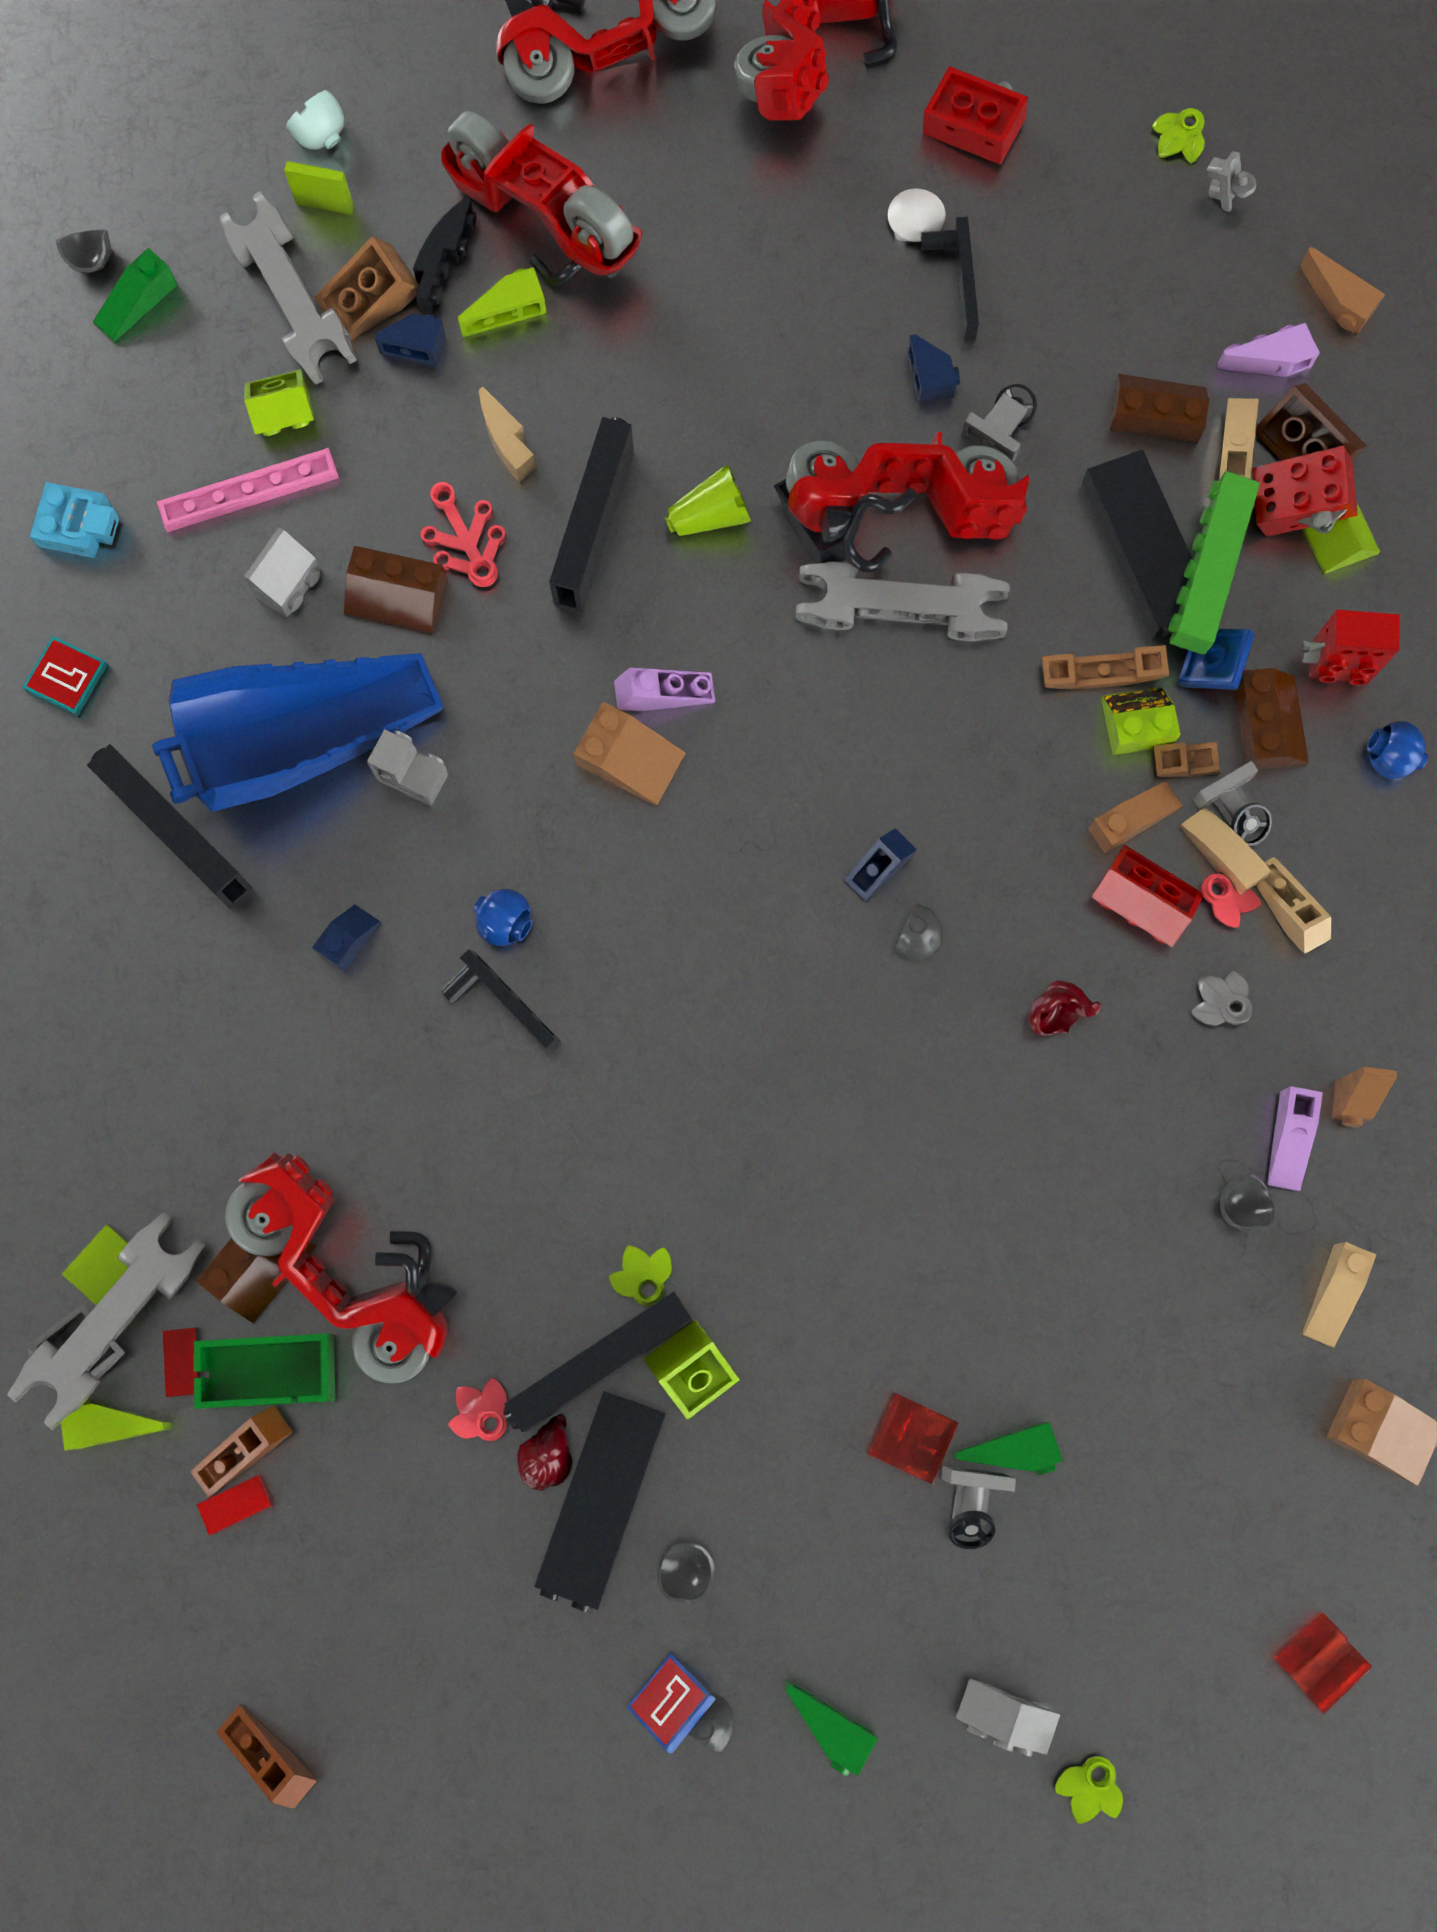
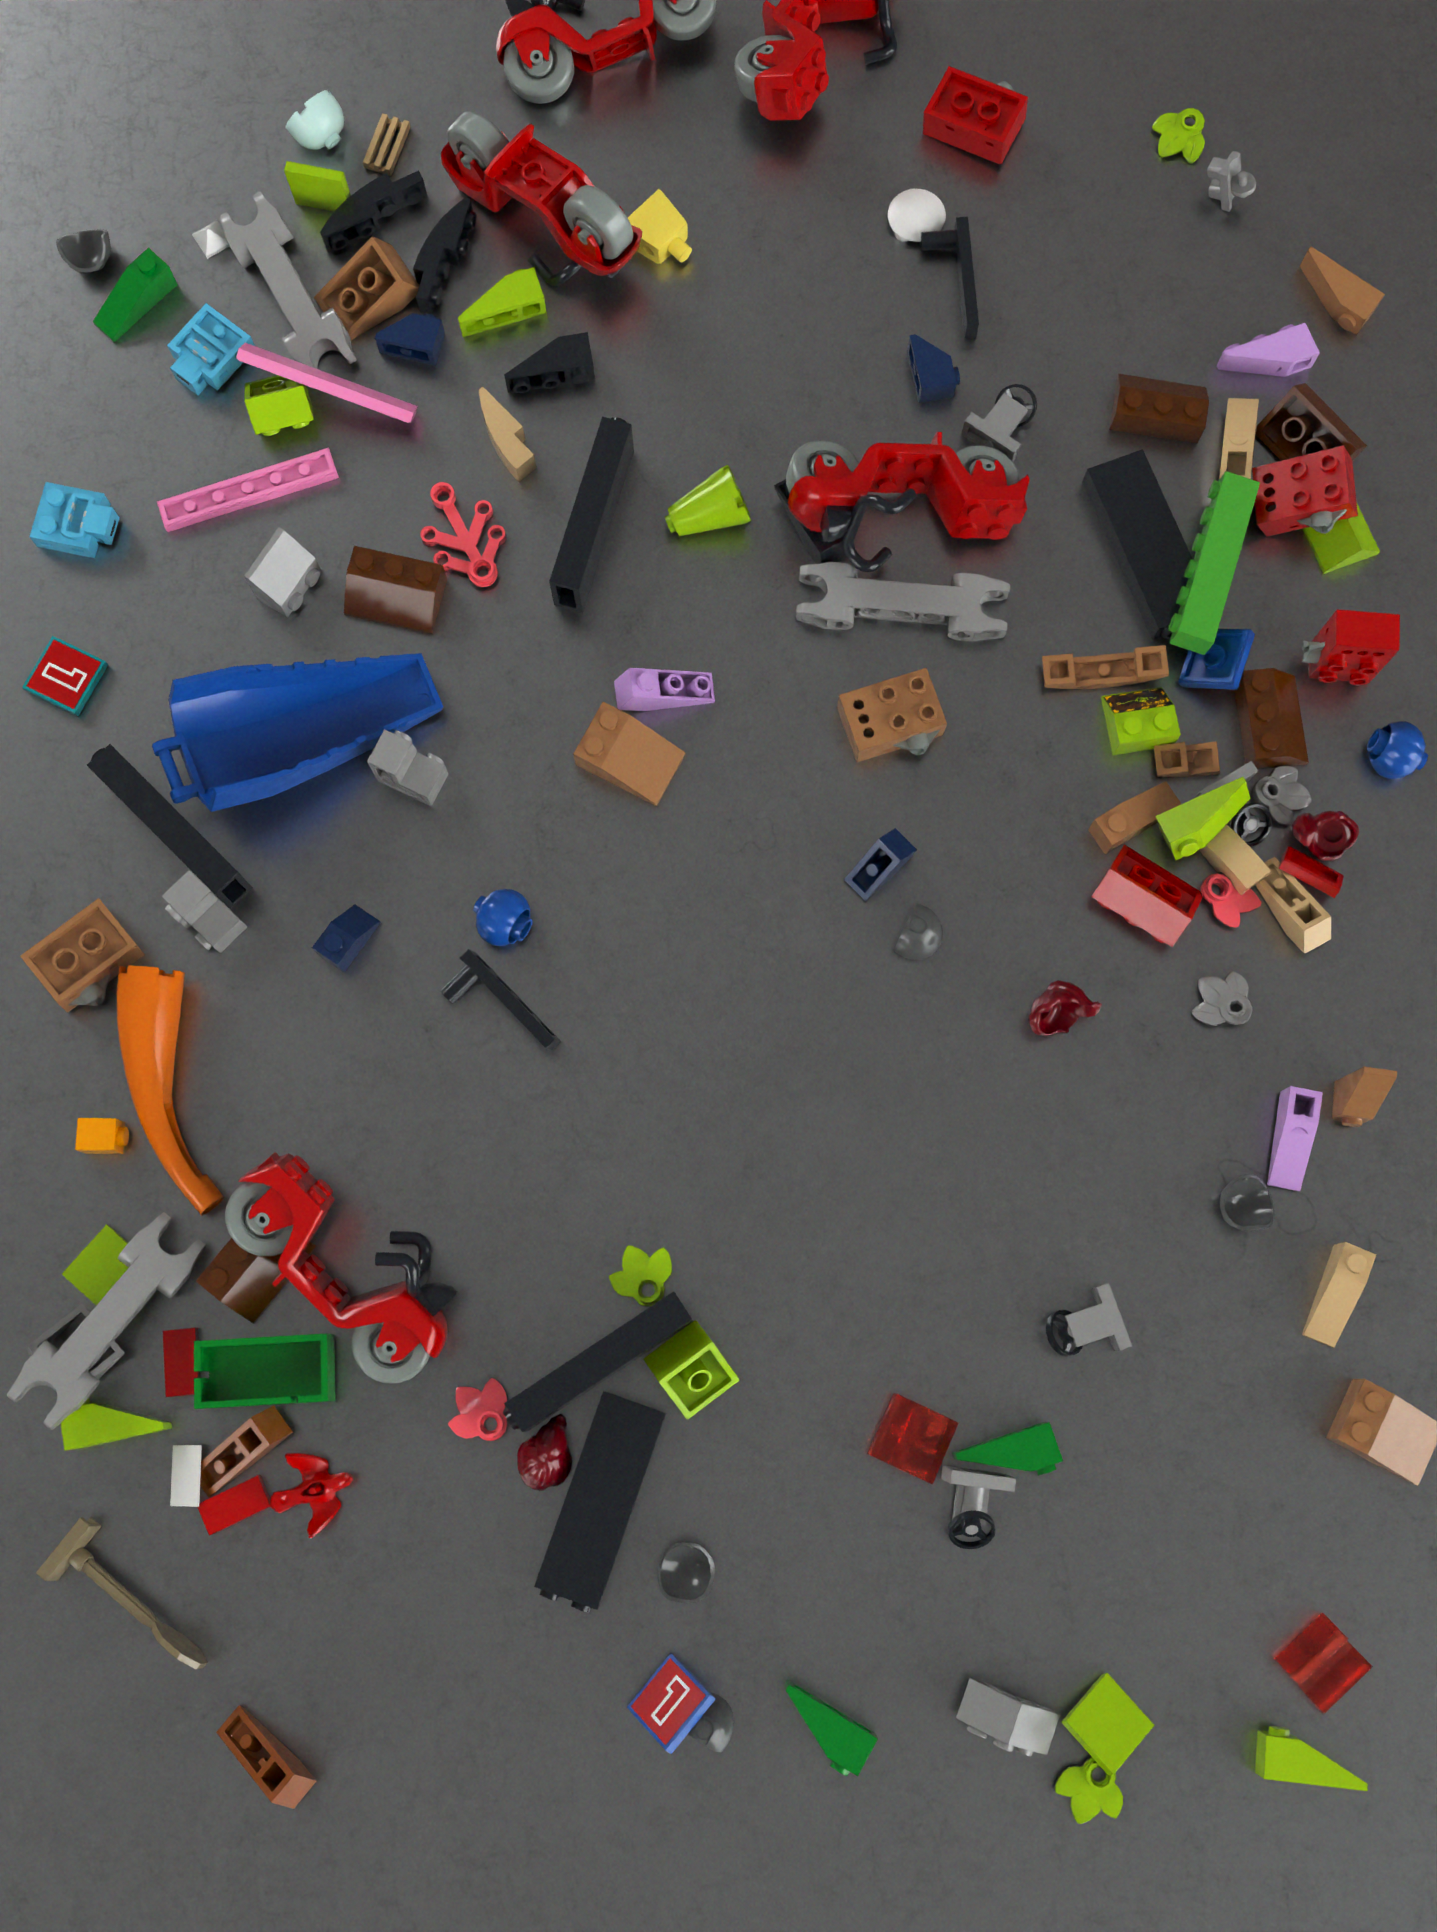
(73, 1552): none -> dark tan piece
(82, 957): none -> medium nougat piece
(101, 1136): none -> light orange brick
(148, 1035): none -> orange brick
(186, 1475): none -> white sticker
(199, 907): none -> light grey brick
(207, 350): none -> medium azure piece
(211, 239): none -> white slope
(316, 1490): none -> red animal
(326, 382): none -> bright pink tile
(359, 213): none -> black slope
(393, 124): none -> tan tile
(557, 363): none -> black slope
(662, 229): none -> light yellow torso
(892, 716): none -> medium nougat piece
(1089, 1324): none -> light grey piece
(1107, 1724): none -> lime tile
(1202, 818): none -> lime slope
(1285, 794): none -> light grey plate
(1289, 1759): none -> lime slope
(1311, 871): none -> red tile
(1326, 833): none -> dark red hair

